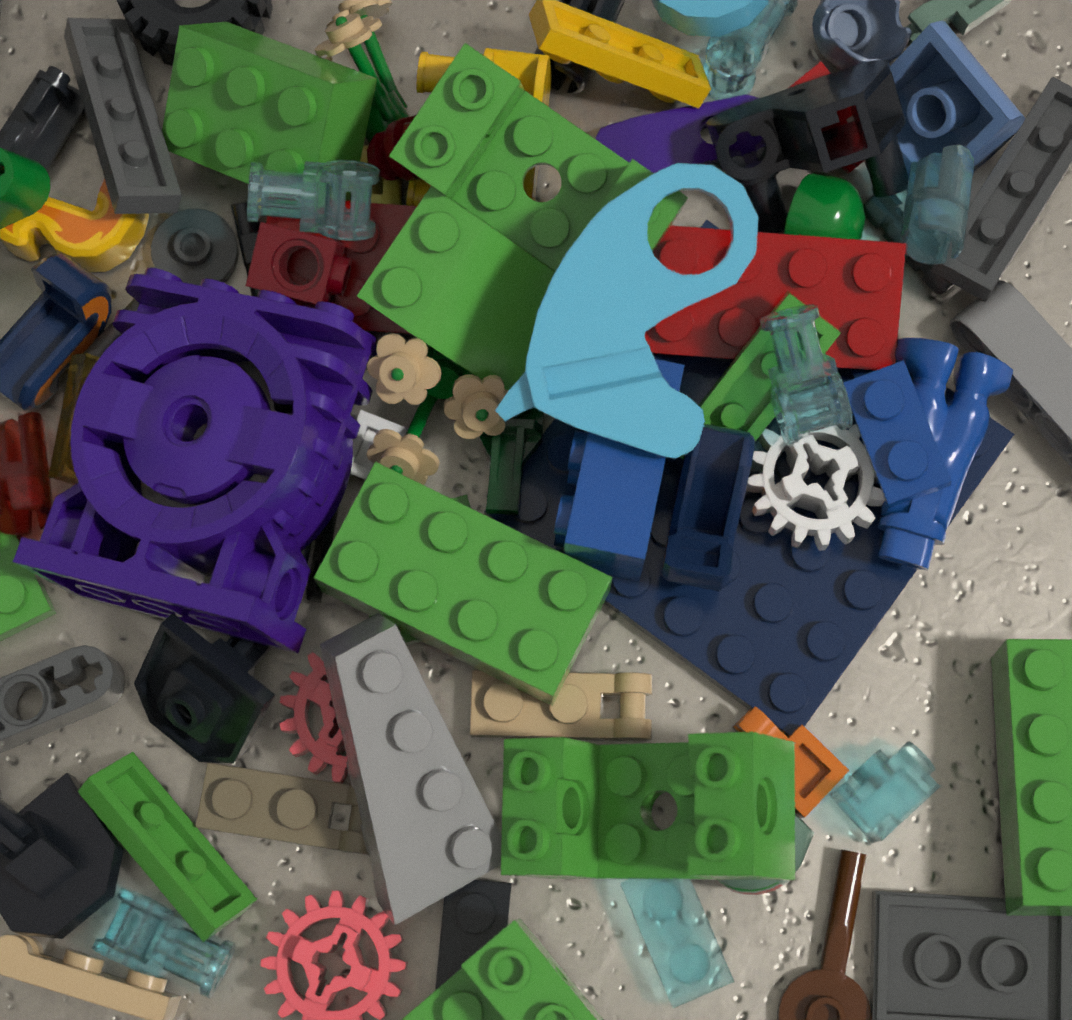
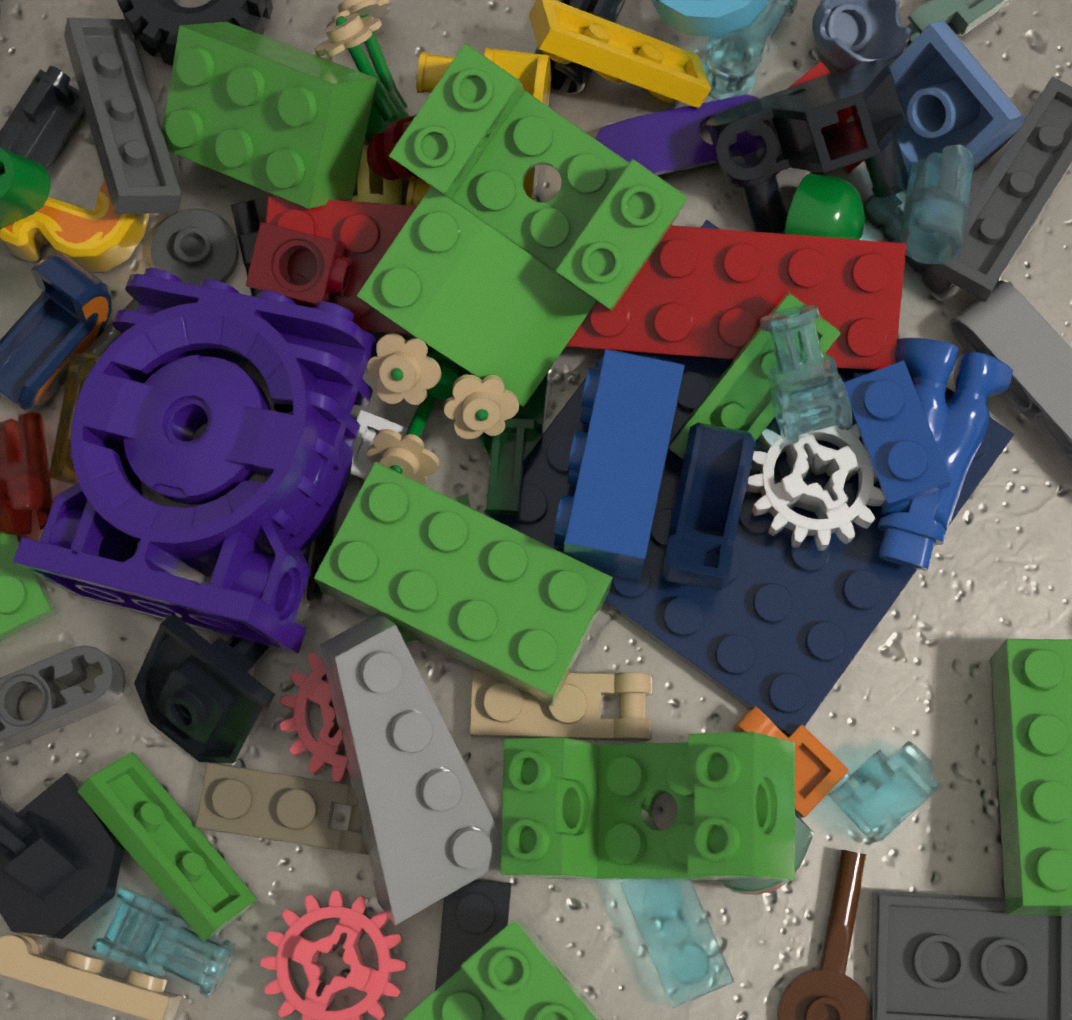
(317, 197): clear light blue connector -> none
(590, 330): medium azure animal -> none

